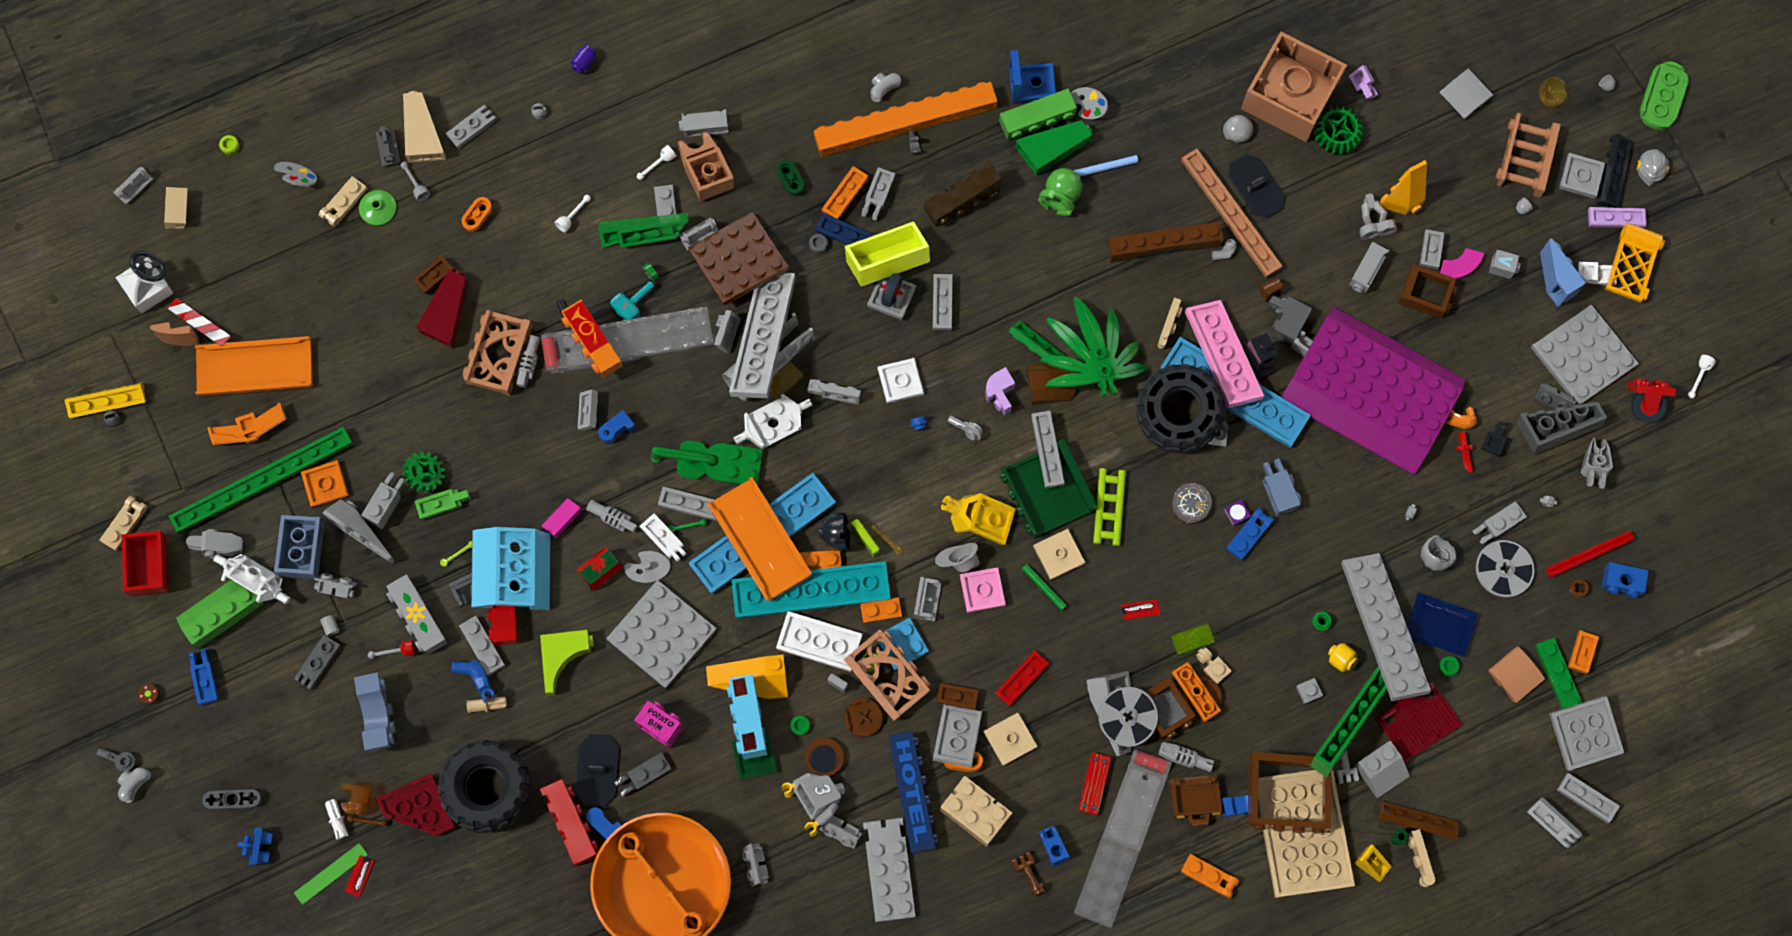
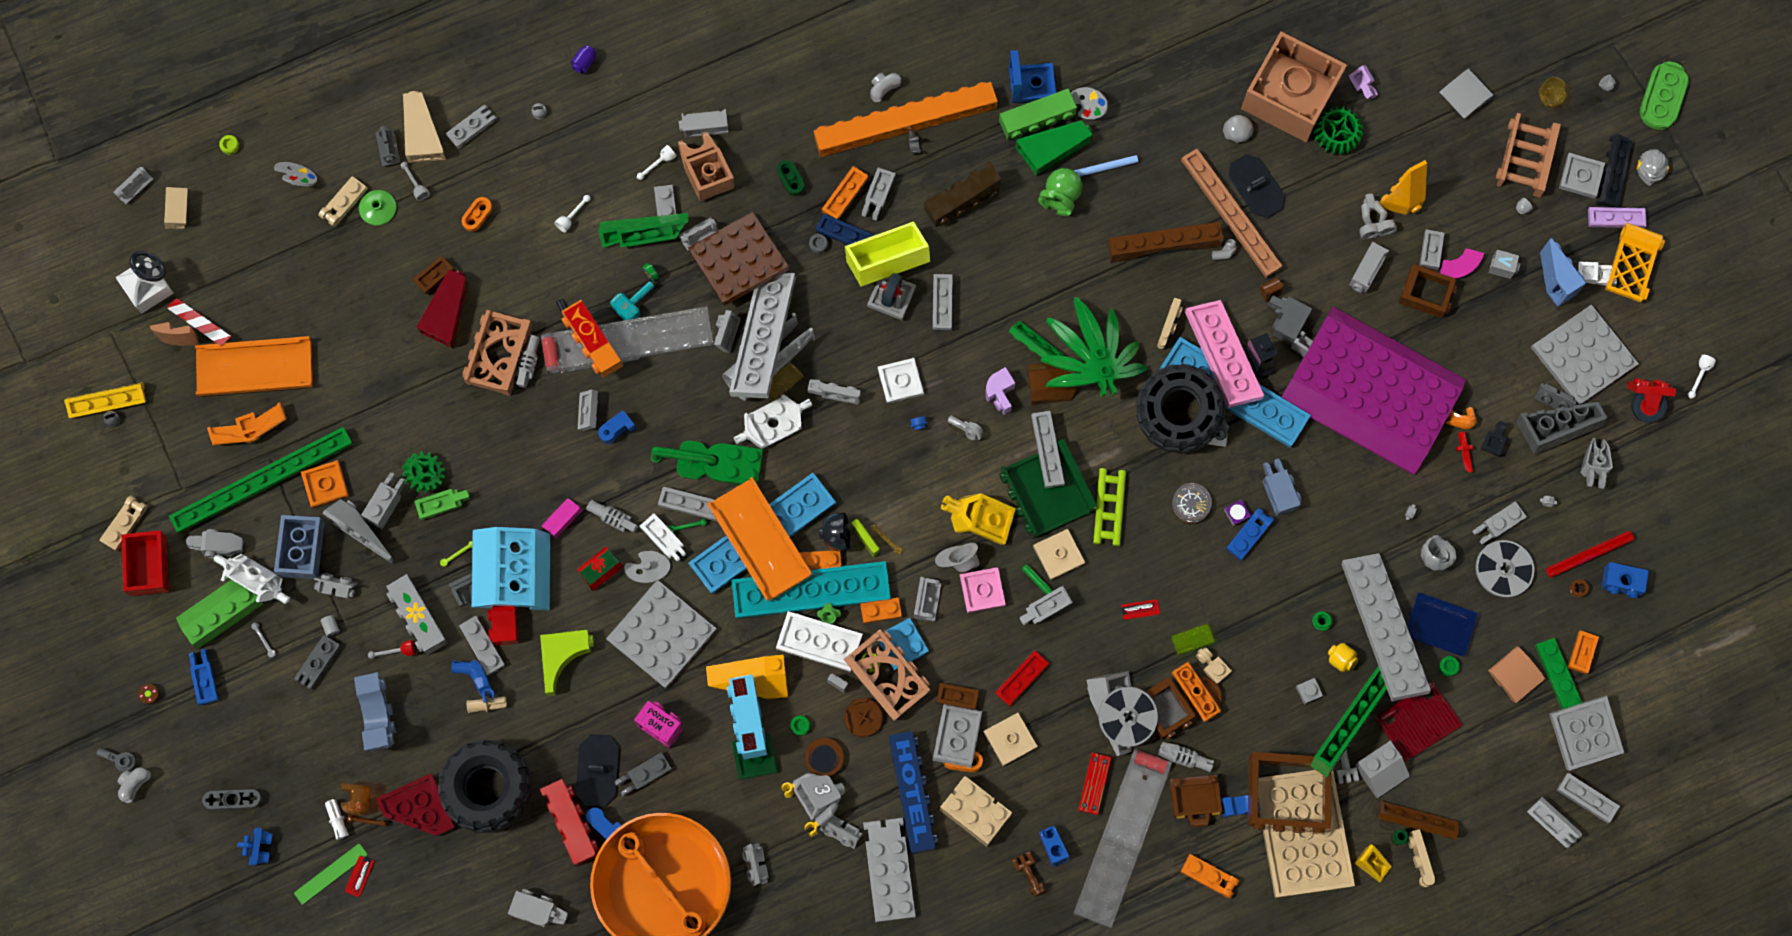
(271, 653): none -> light grey hinge
(536, 910): none -> light grey hinge
(828, 618): none -> bright green plate
(1047, 606): none -> light grey hinge

